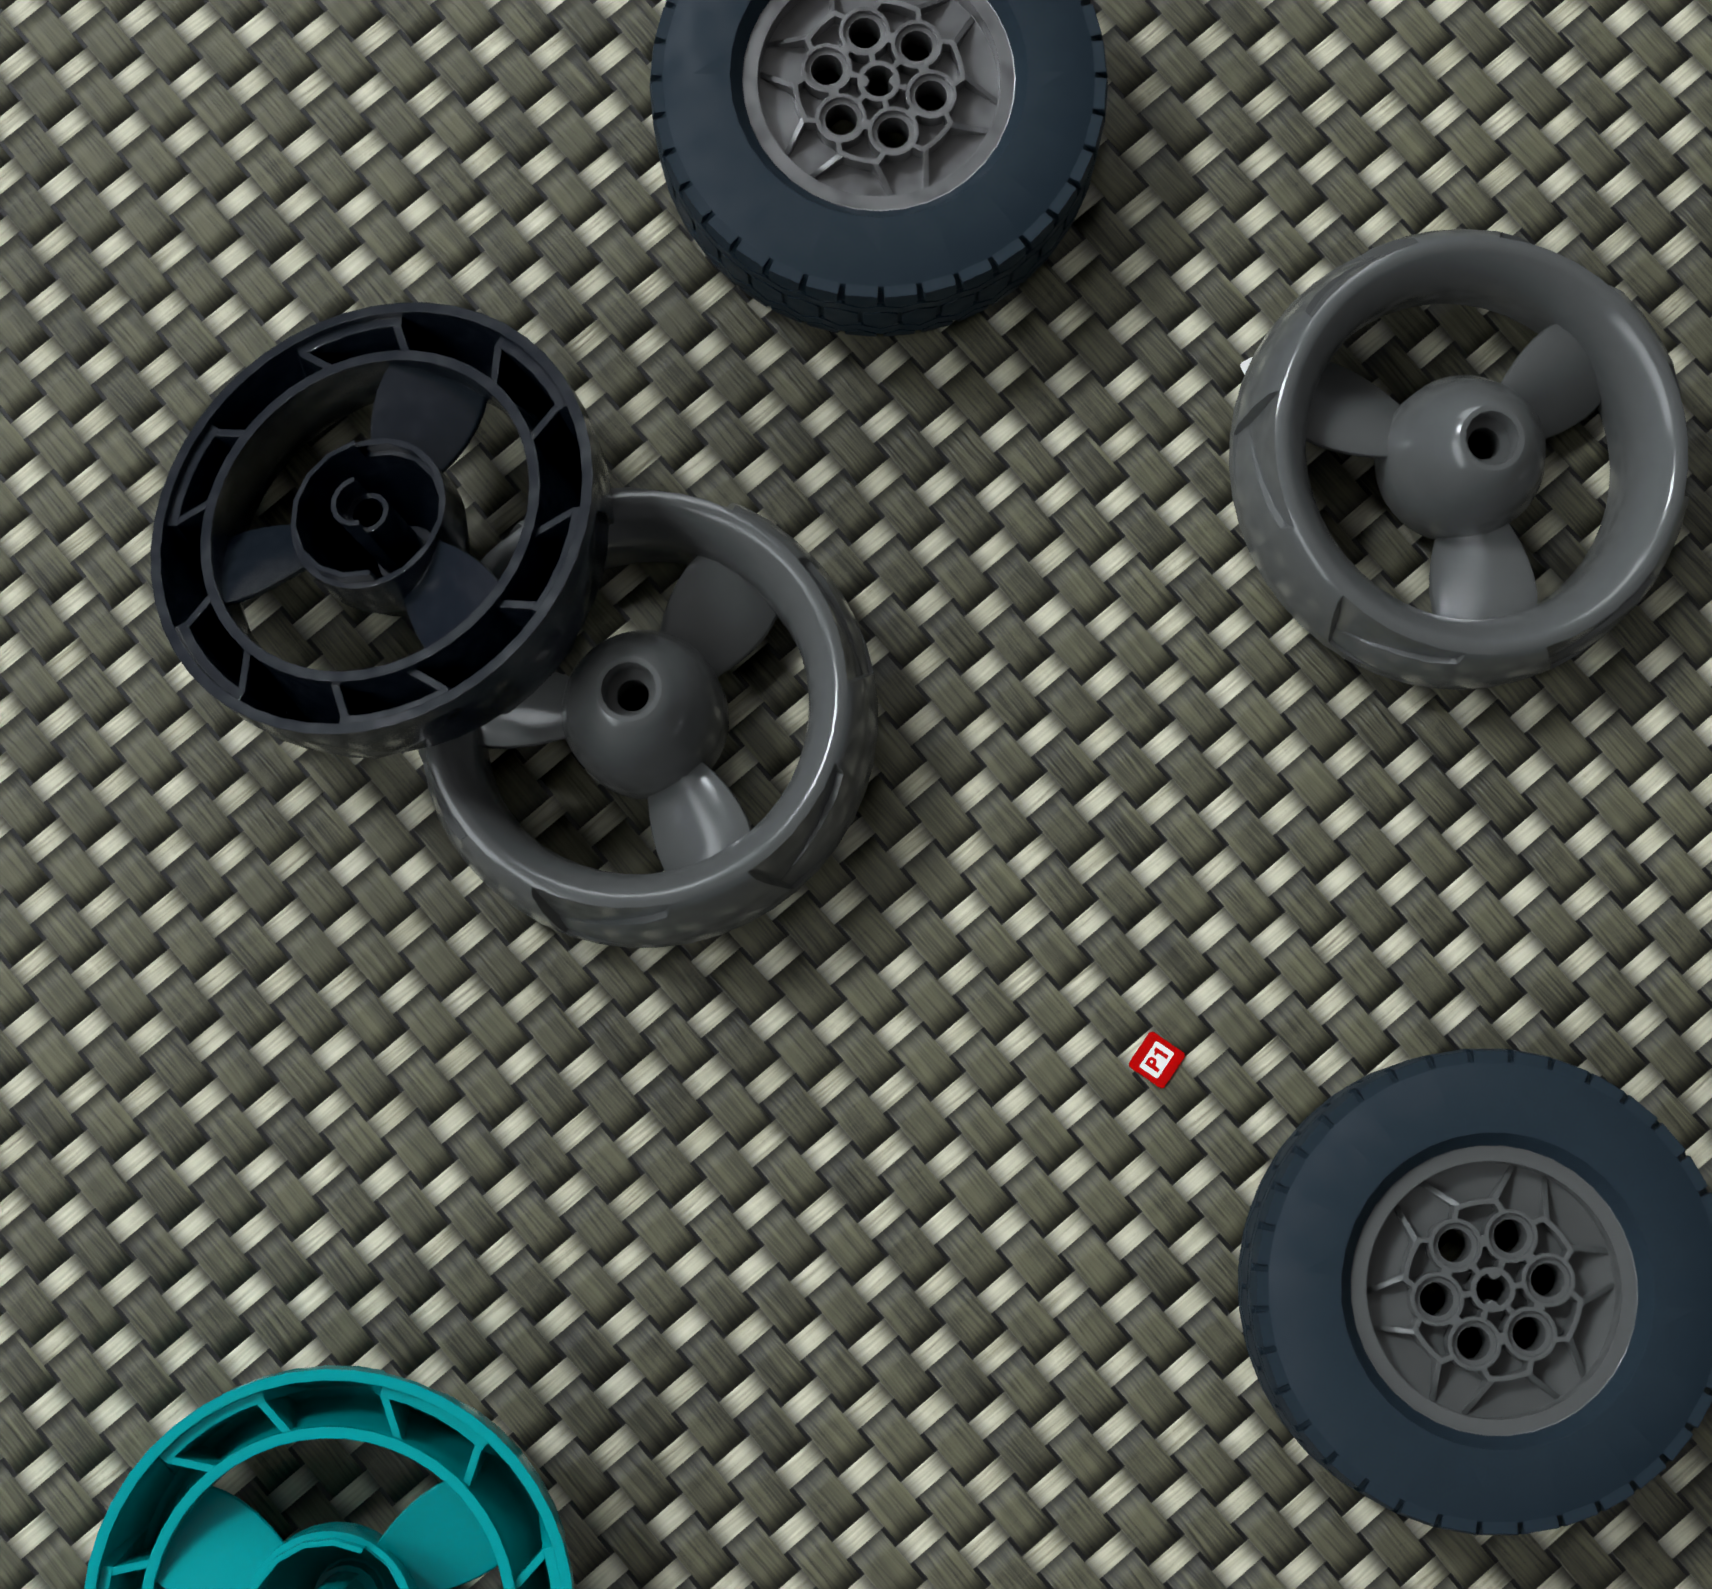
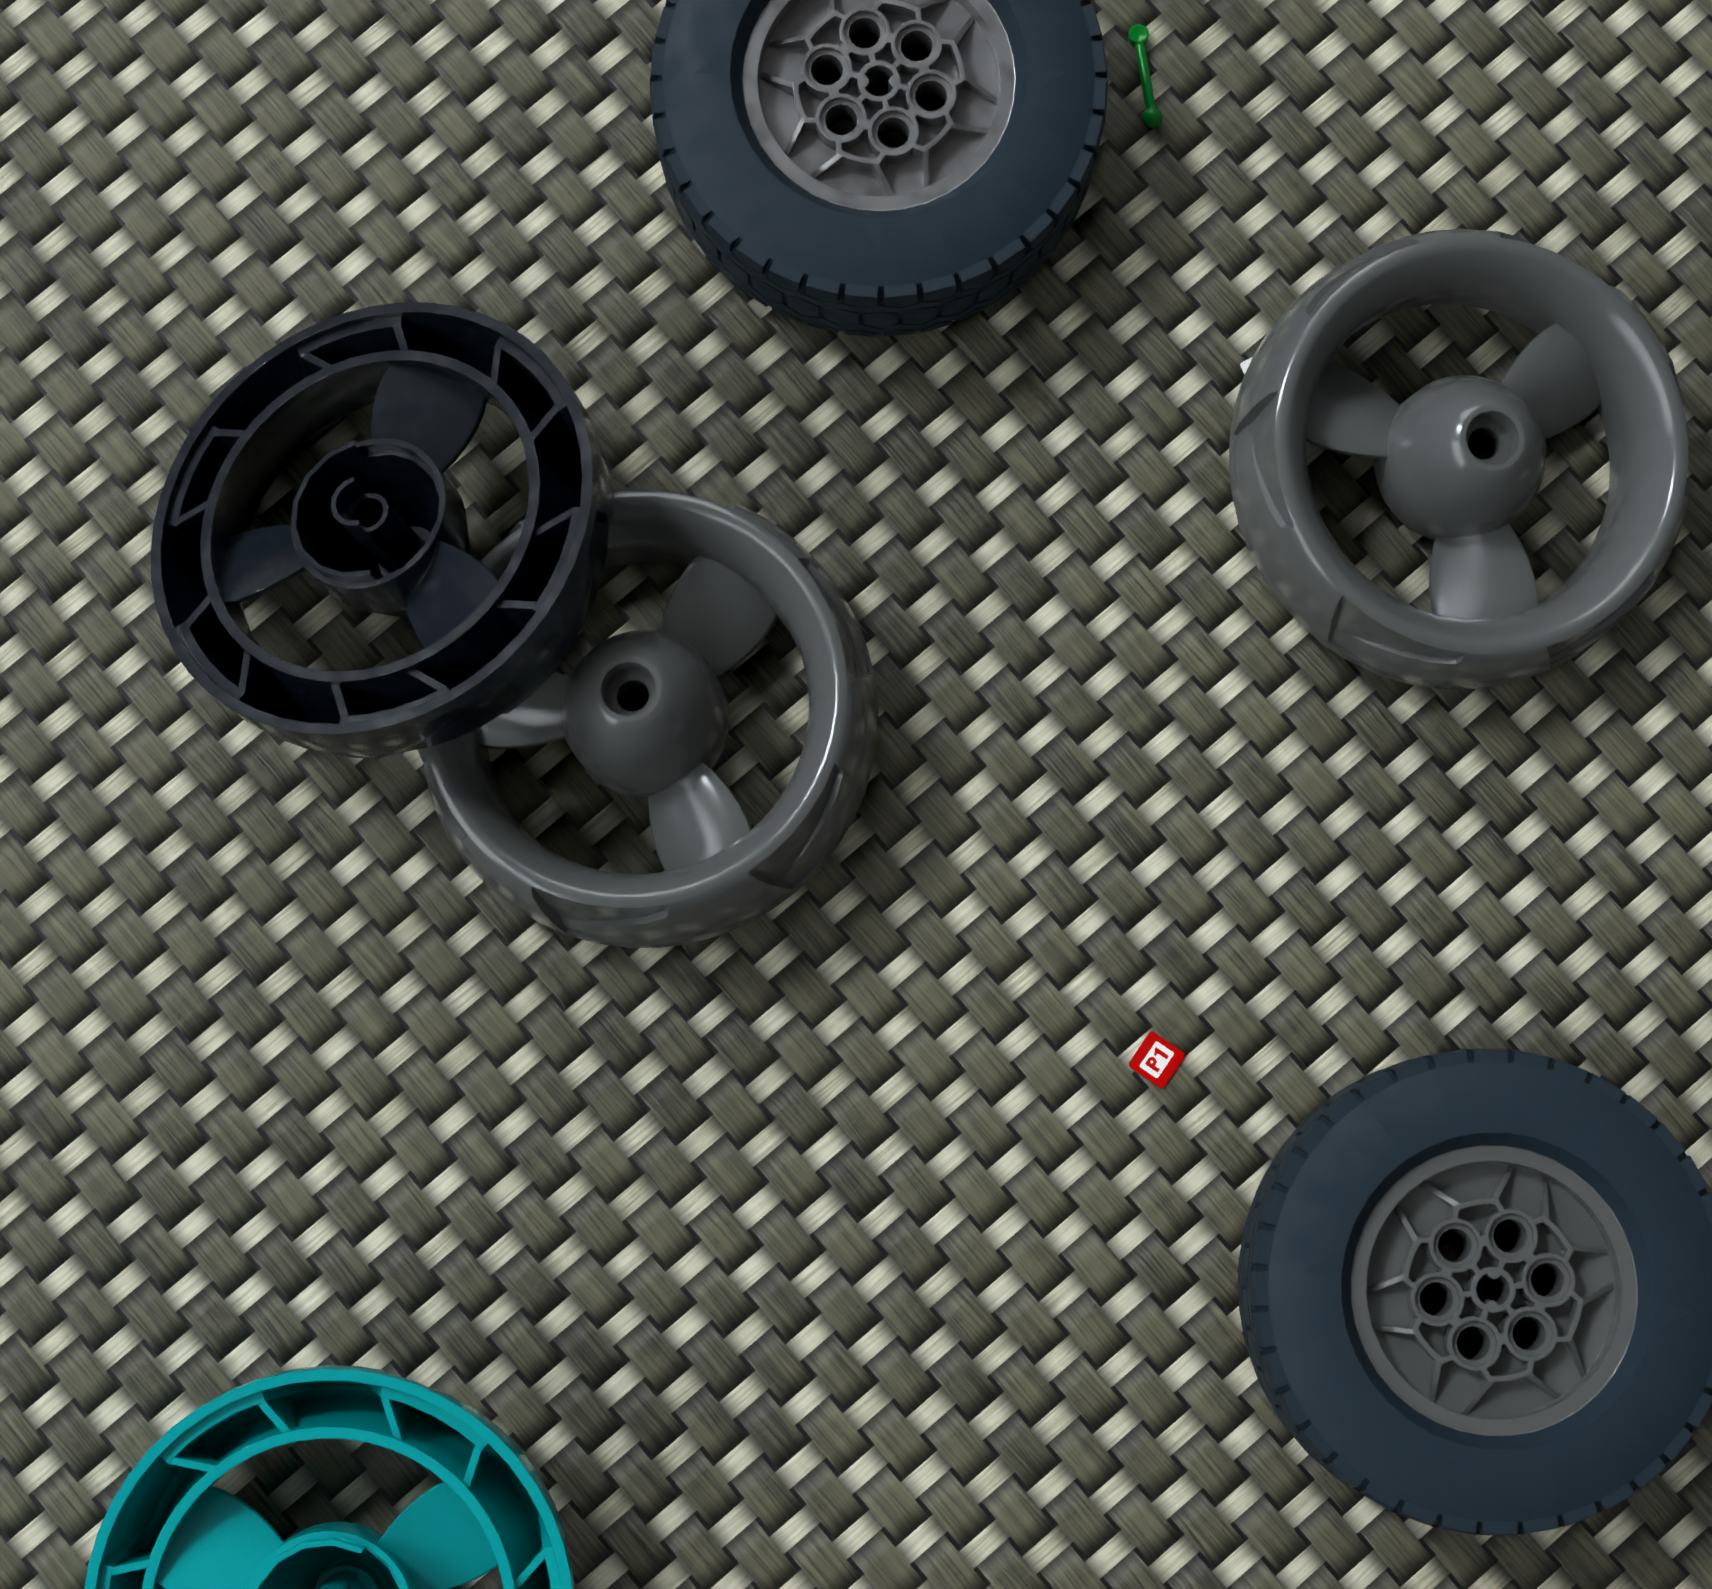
(1138, 37): none -> green hinge

